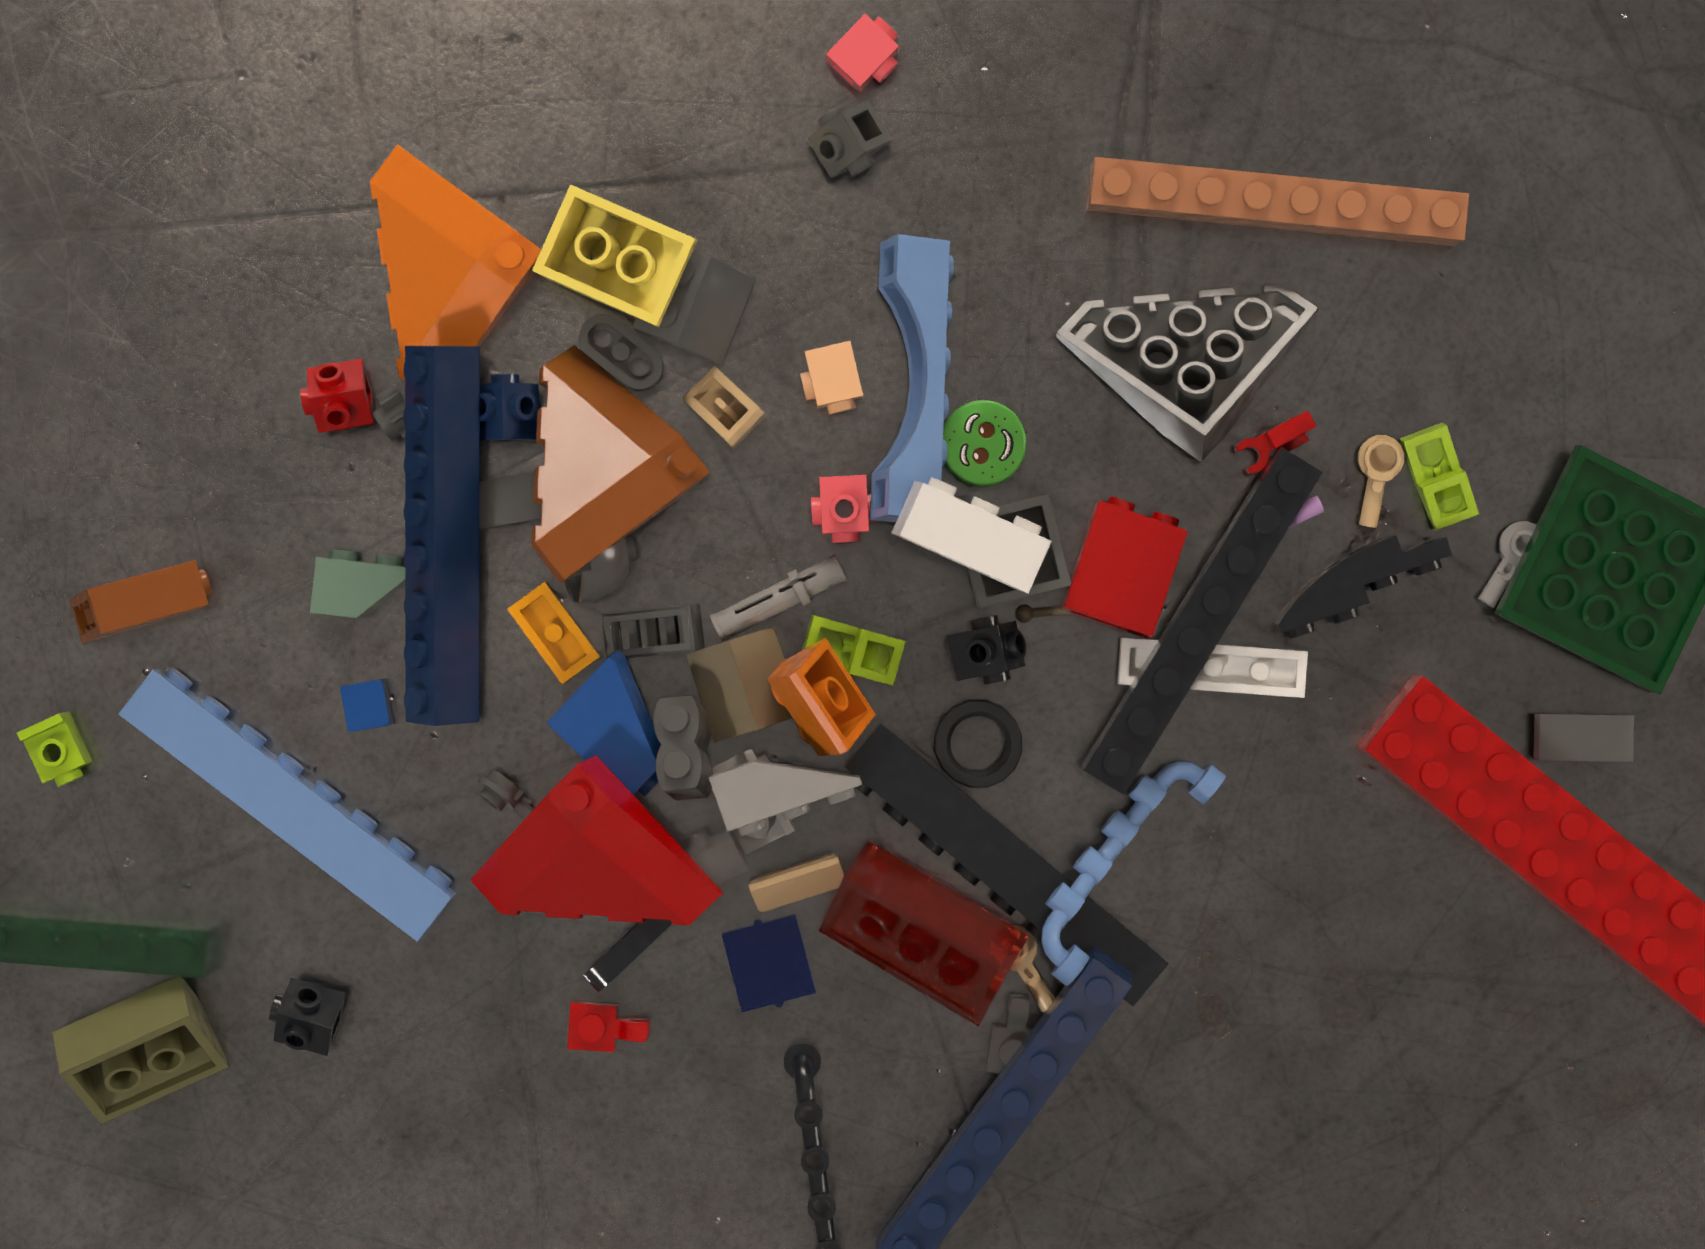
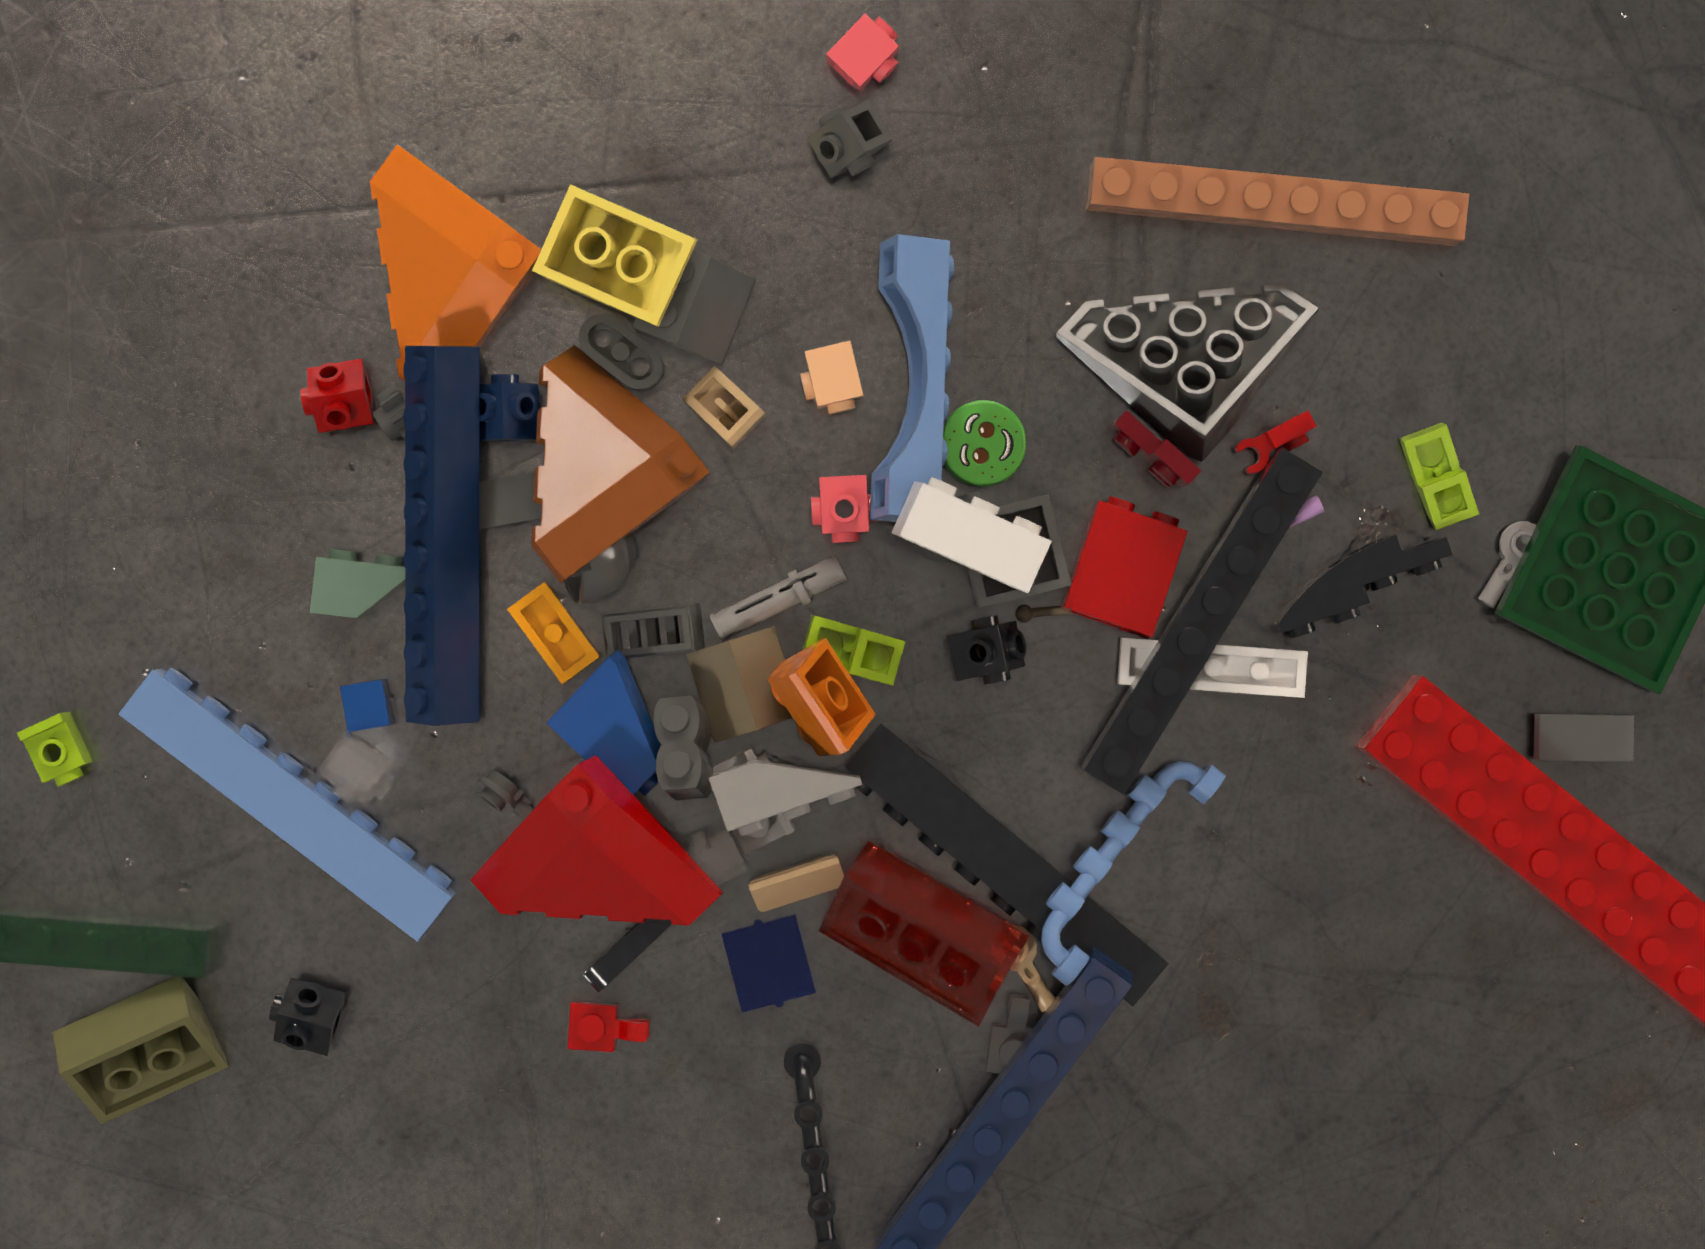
(140, 601): dark orange slope -> none
(357, 770): none -> clear brick
(990, 776): black tyre -> none
(1168, 463): none -> dark red plate
(1380, 461): tan plate -> none

